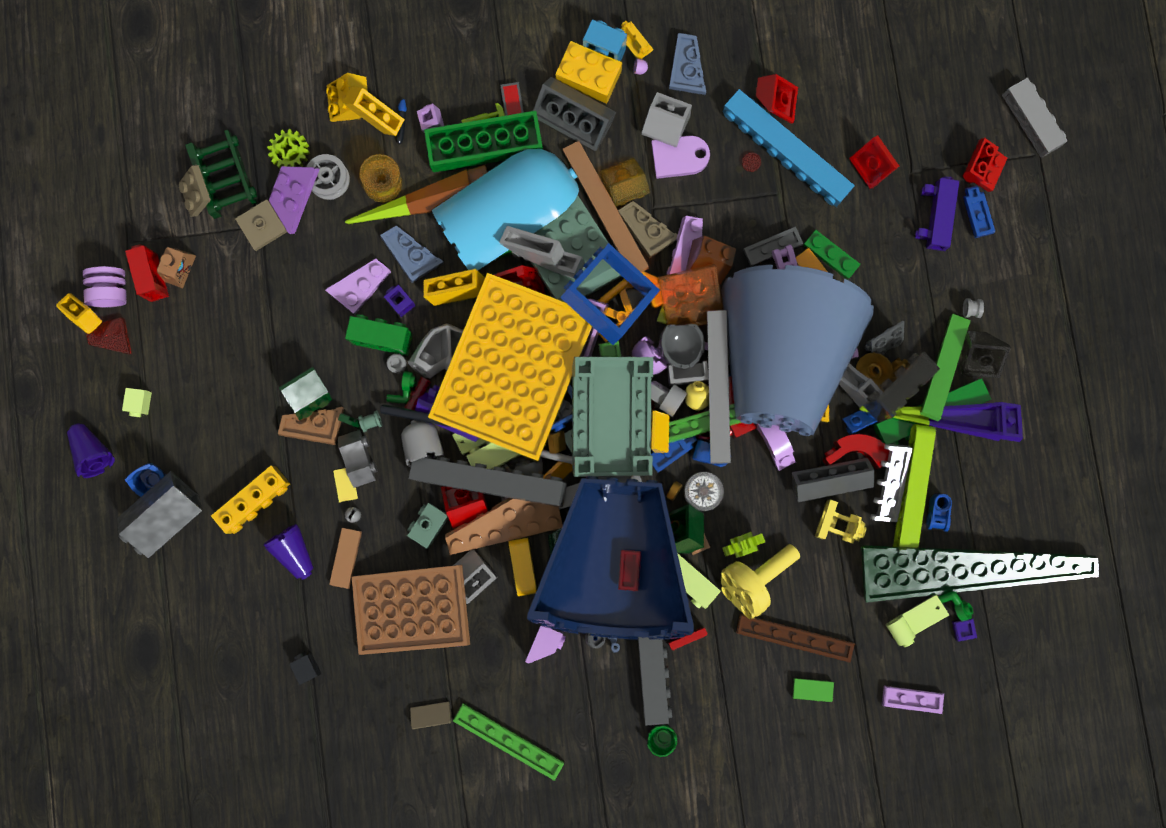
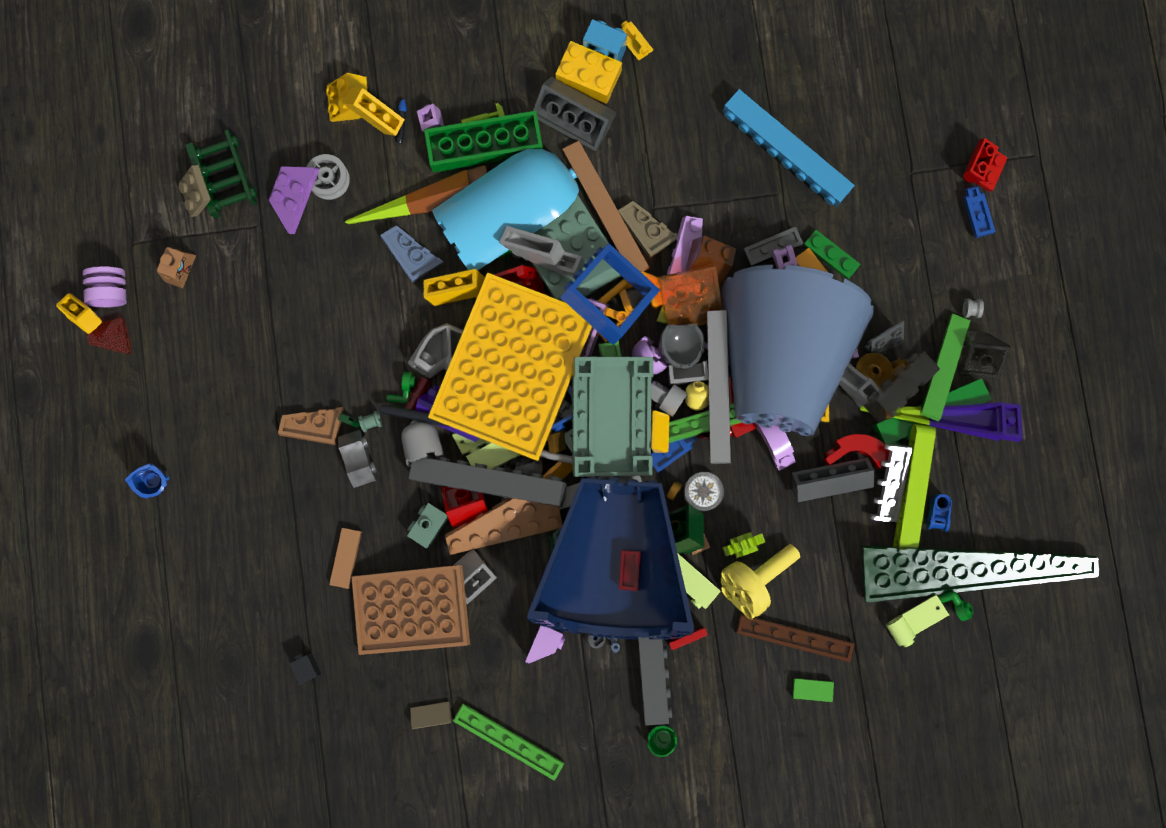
(88, 452): dark purple cone -> none
(136, 402): yellowish green brick -> none
(143, 268): red window -> none
(158, 515): brick -> none
(250, 500): yellow brick -> none
(261, 225): dark tan plate -> none
(284, 143): lime gear -> none
(291, 551): dark purple cone -> none
(305, 394): slope -> none
(344, 487): light yellow sticker -> none
(356, 516): light grey hinge -> none
(359, 286): lavender wing -> none
(379, 335): green brick -> none
(381, 168): clear yellow wheel -> none
(396, 363): light grey tile -> none
(404, 306): dark purple brick -> none
(512, 98): red tile -> none
(522, 567): yellow beam -> none
(625, 182): clear yellow slope -> none
(640, 66): lavender hinge -> none
(666, 119): light grey slope -> none
(679, 160): lavender tile -> none
(686, 68): sand blue wing -> none
(702, 453): blue piece -> none
(751, 162): clear red piece -> none
(778, 96): red slope -> none
(854, 530): light yellow tile -> none
(858, 421): blue hinge -> none
(874, 162): red tile -> none
(912, 699): lavender tile -> none
(942, 213): dark purple brick -> none
(964, 630): dark purple tile -> none
(1034, 117): light grey brick -> none

